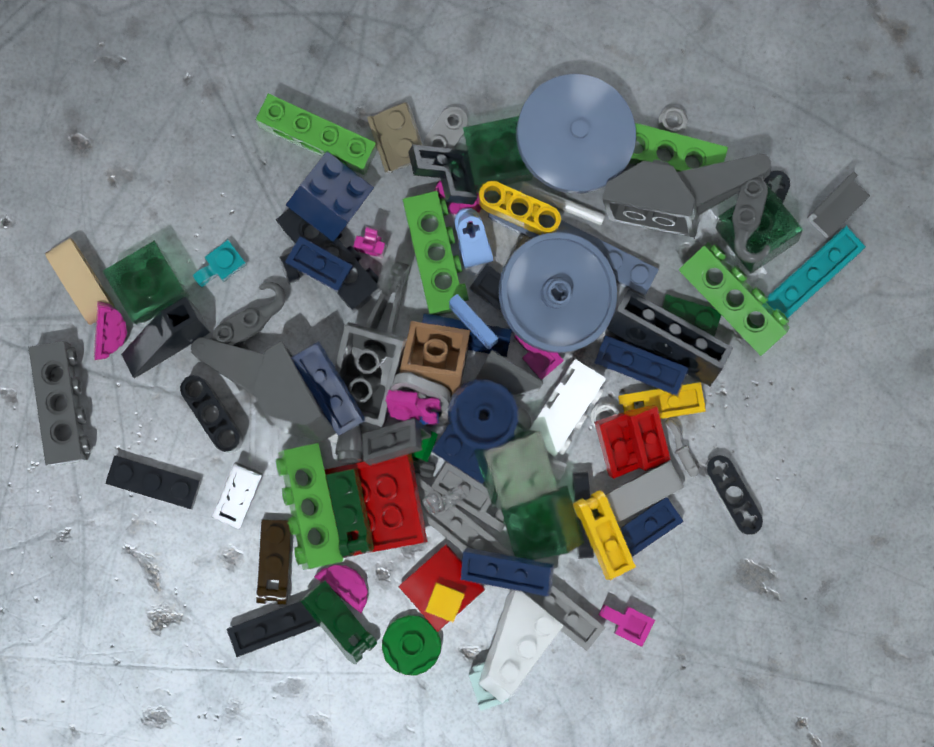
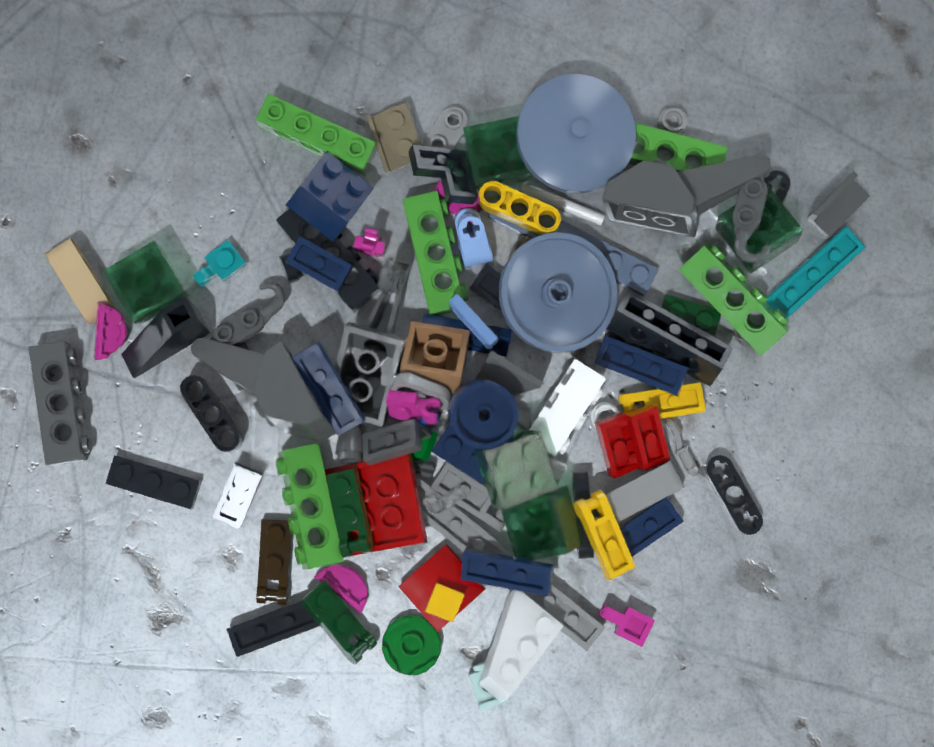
(539, 361): dark pink plate -> none

